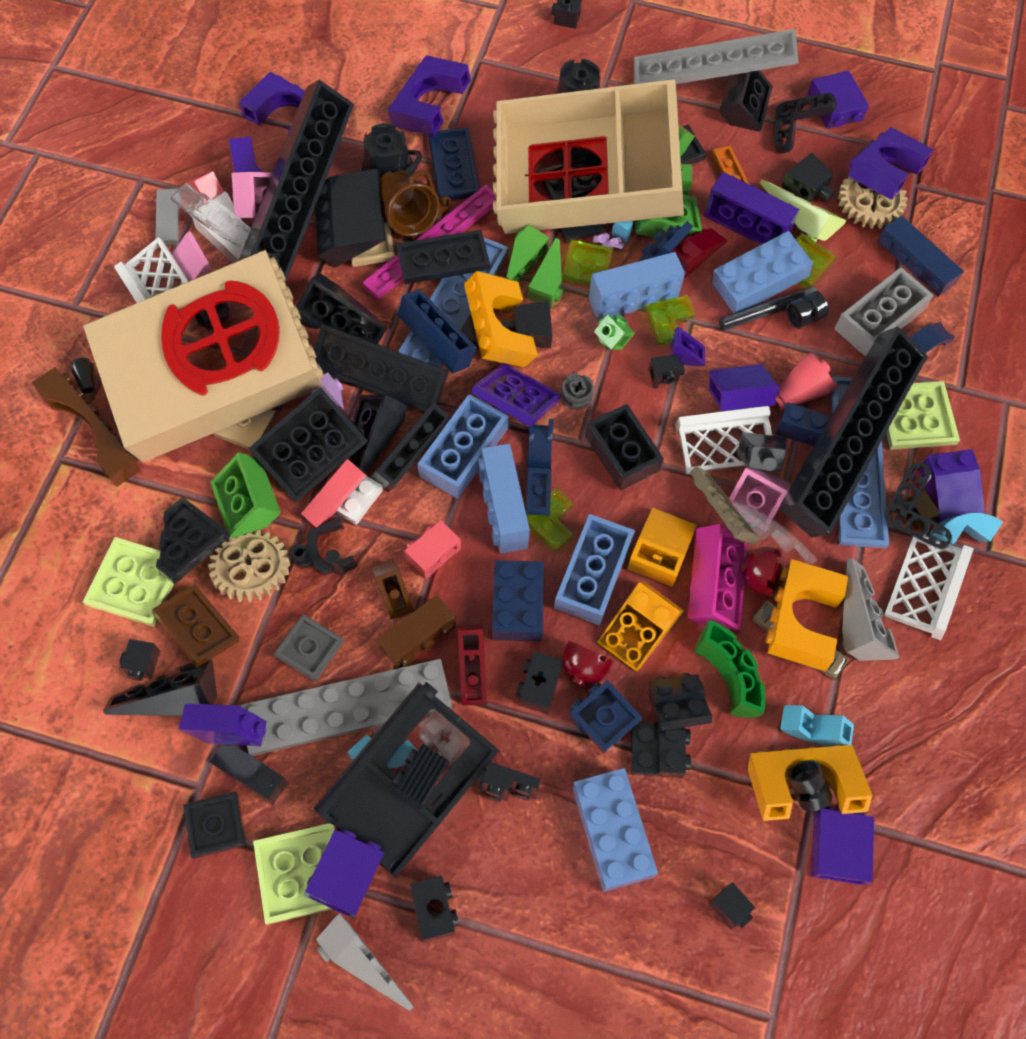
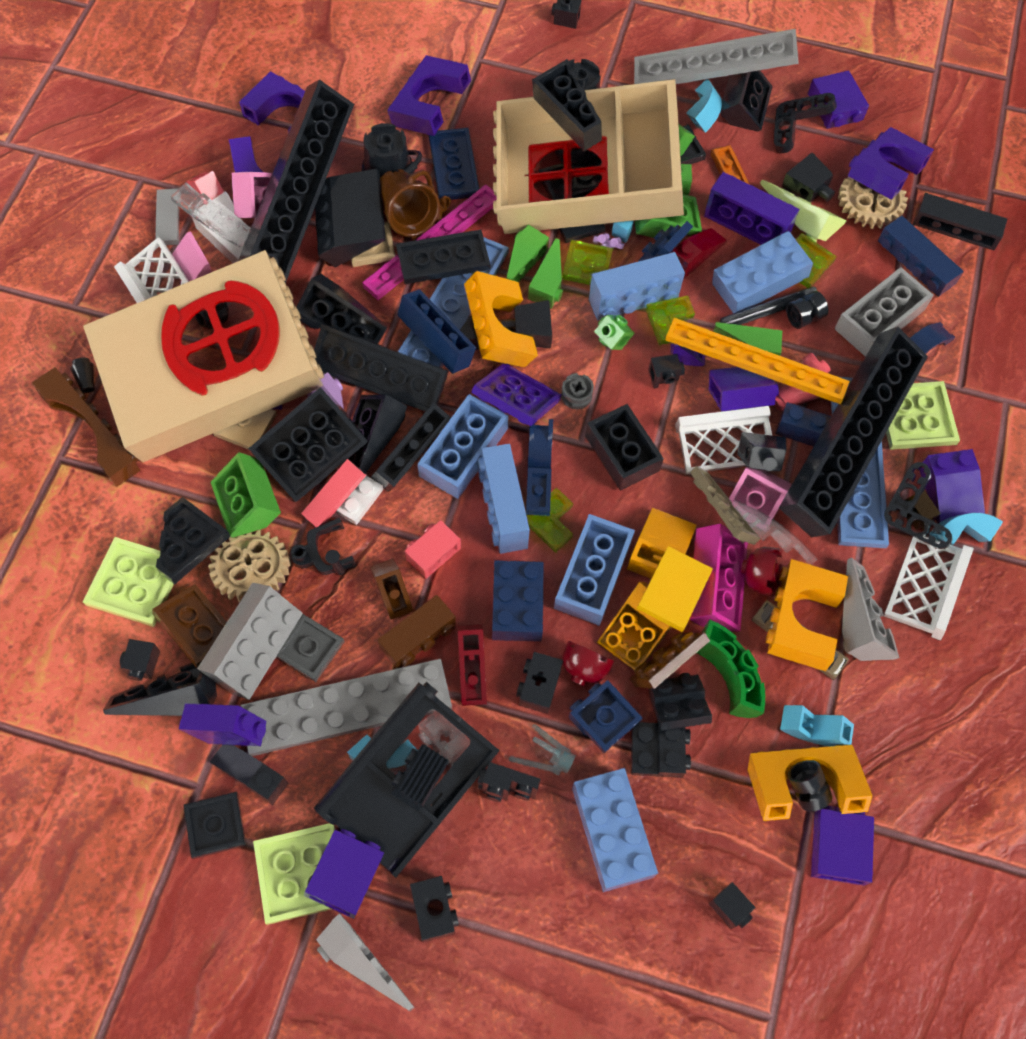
(250, 640): none -> light grey brick
(561, 757): none -> clear light blue plant
(567, 104): none -> black wedge
(668, 659): none -> reddish brown plate
(675, 589): none -> yellow tile
(707, 109): none -> medium azure brick
(757, 360): none -> light orange plate
(762, 338): none -> bright green slope
(960, 221): none -> black brick

